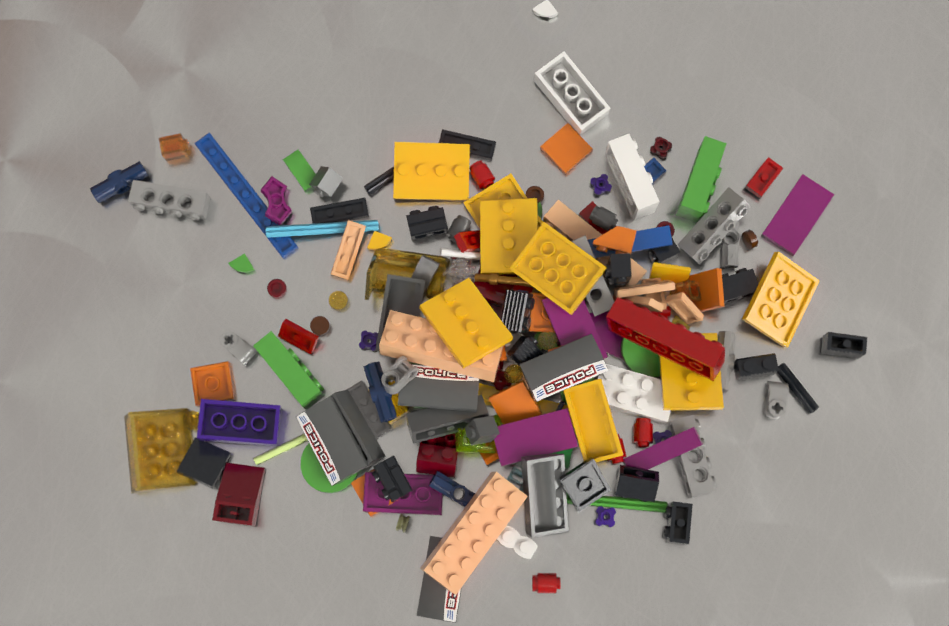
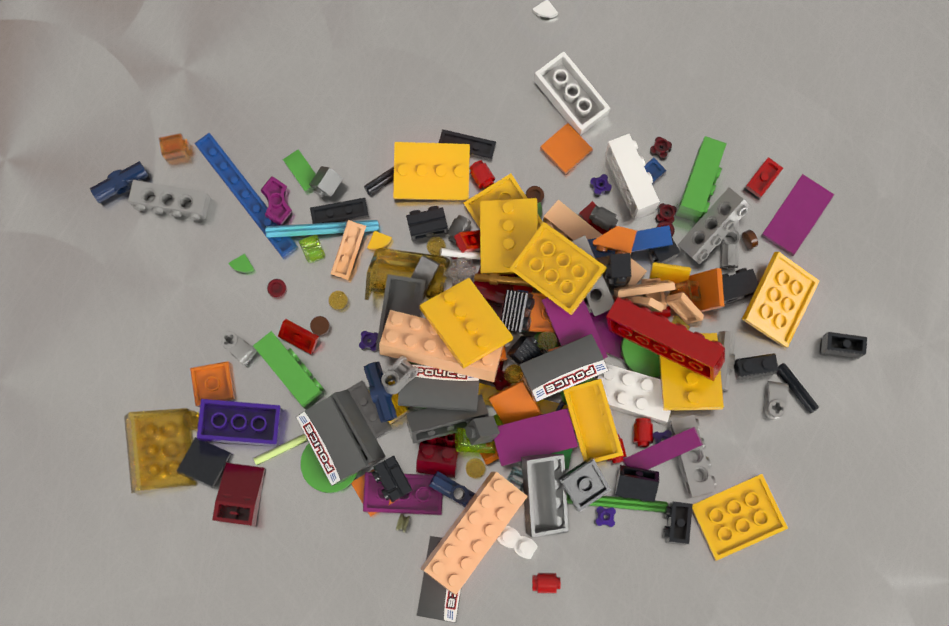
(312, 248): none -> clear neon green slope
(434, 245): none -> clear yellow plate
(475, 468): none -> clear yellow plate
(666, 208): none -> dark red plate
(738, 517): none -> yellow plate

